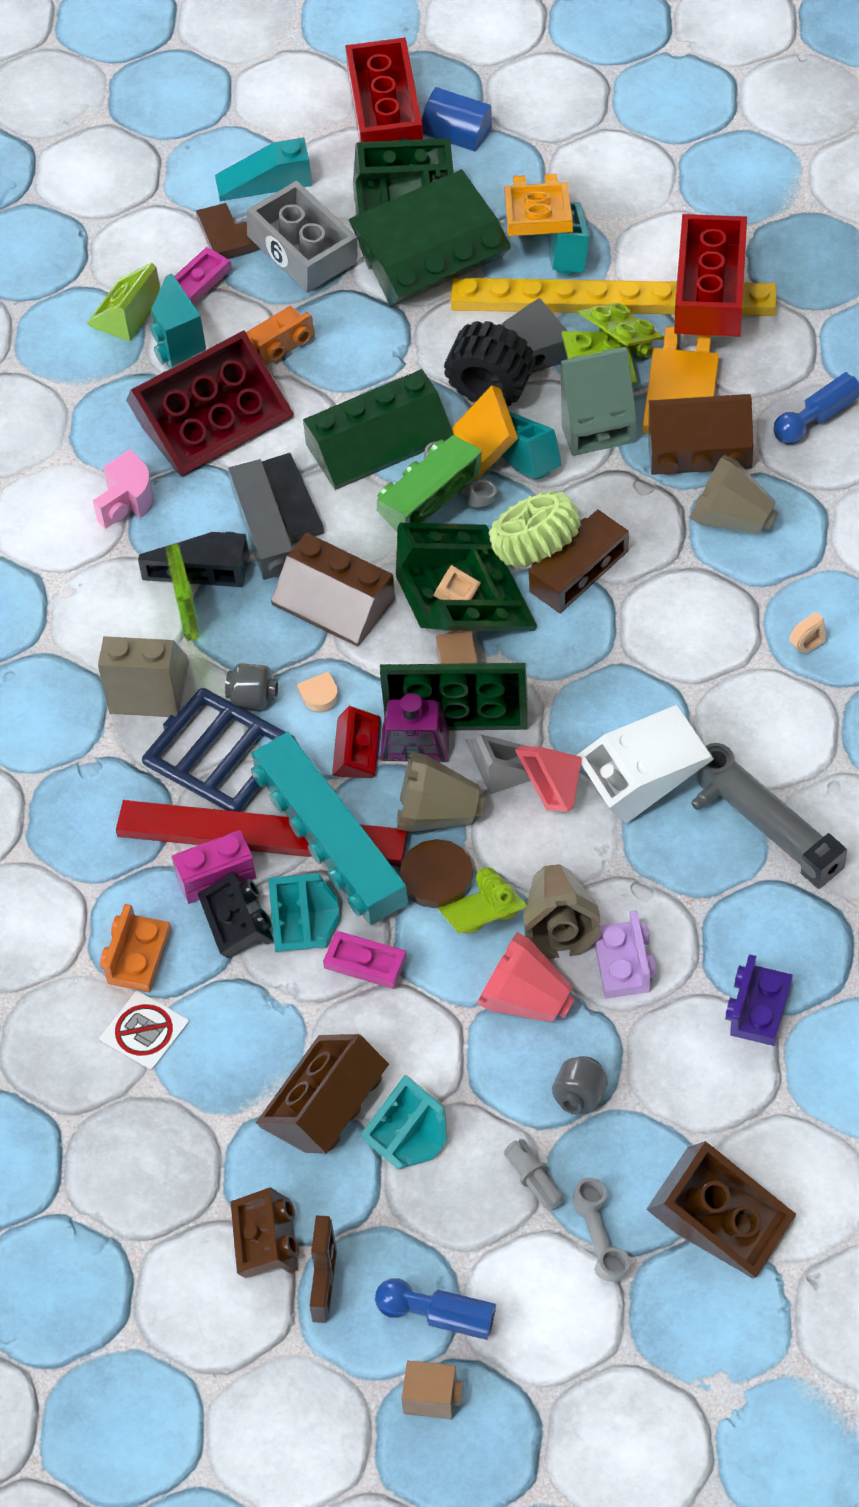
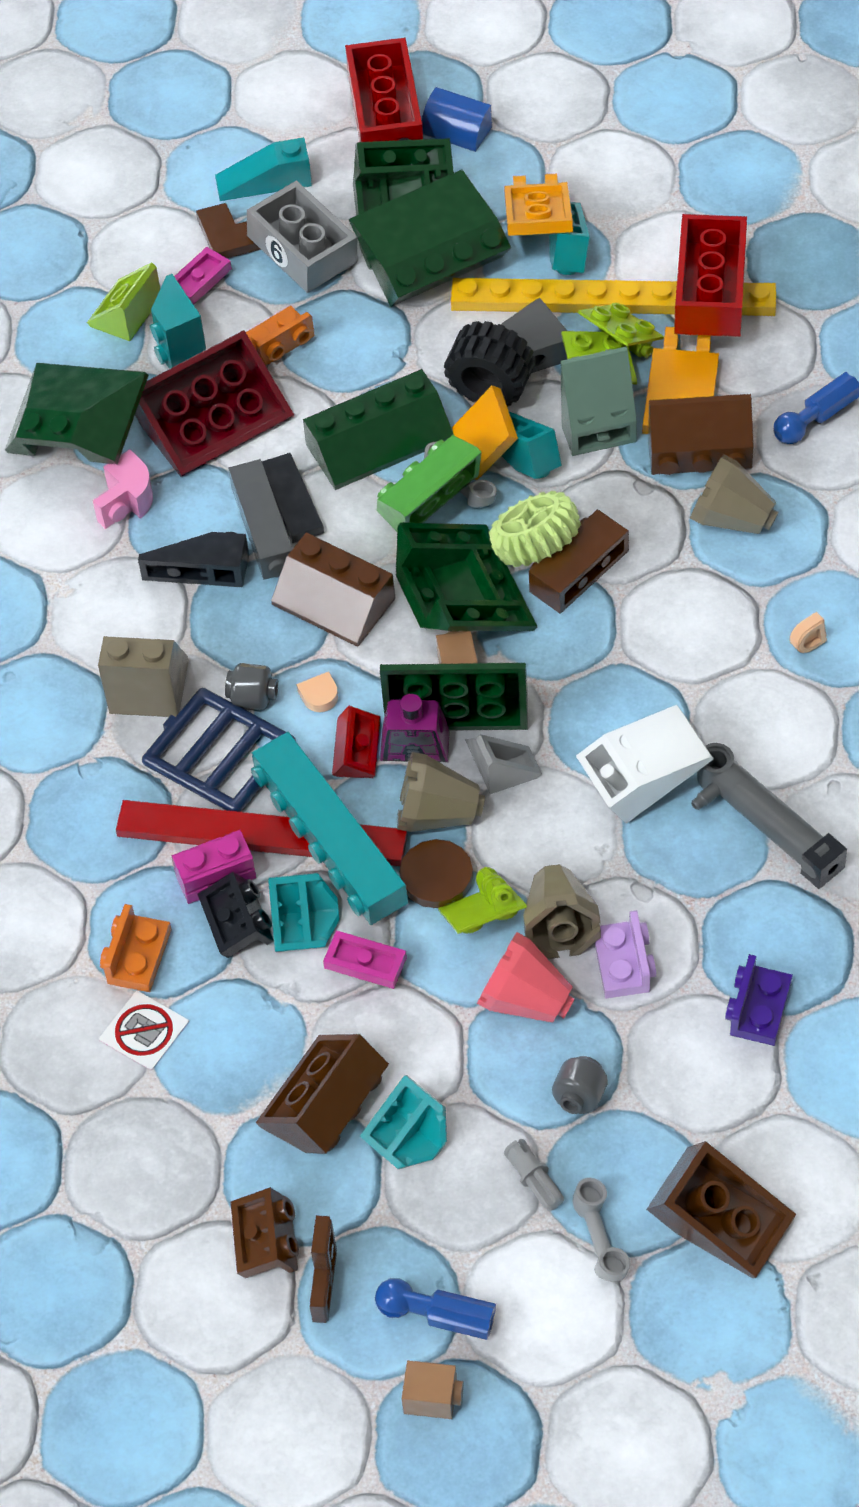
(77, 410): none -> dark green slope
(182, 592): clear neon green tile -> none
(456, 586): light nougat tile -> none
(552, 774): coral slope -> none

